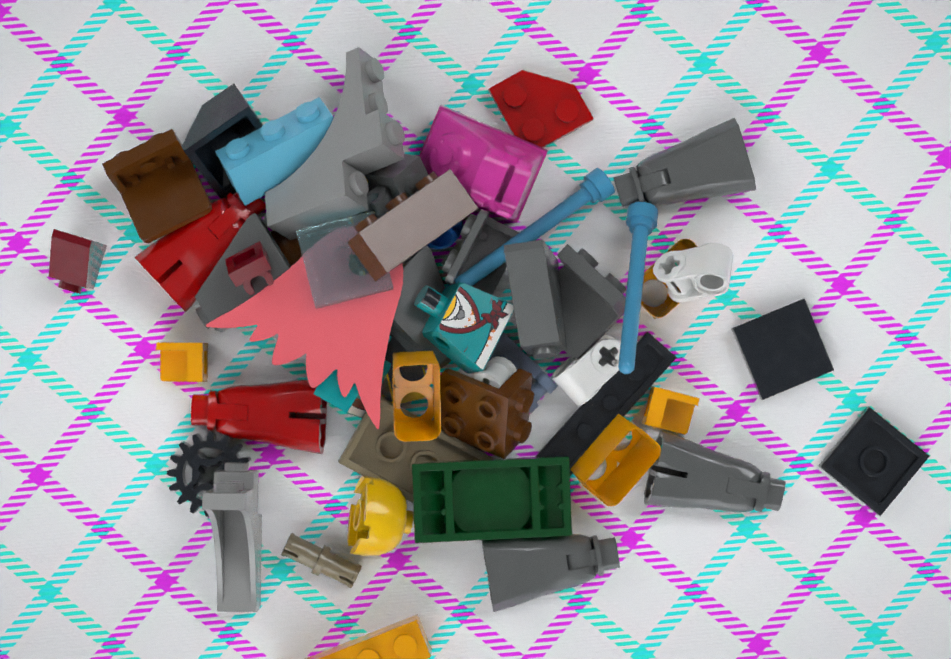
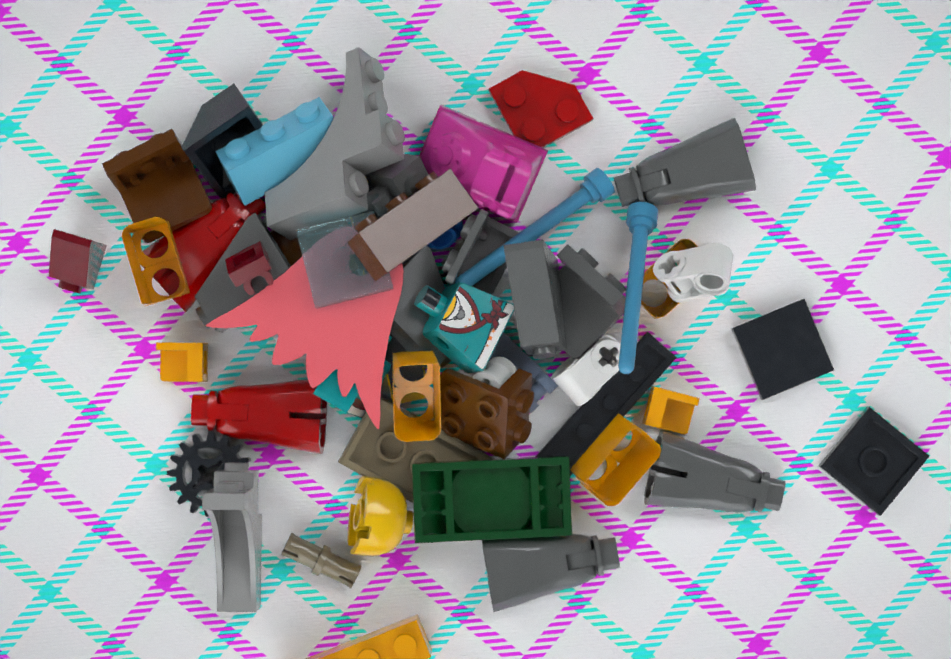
(144, 278): none -> light orange piece

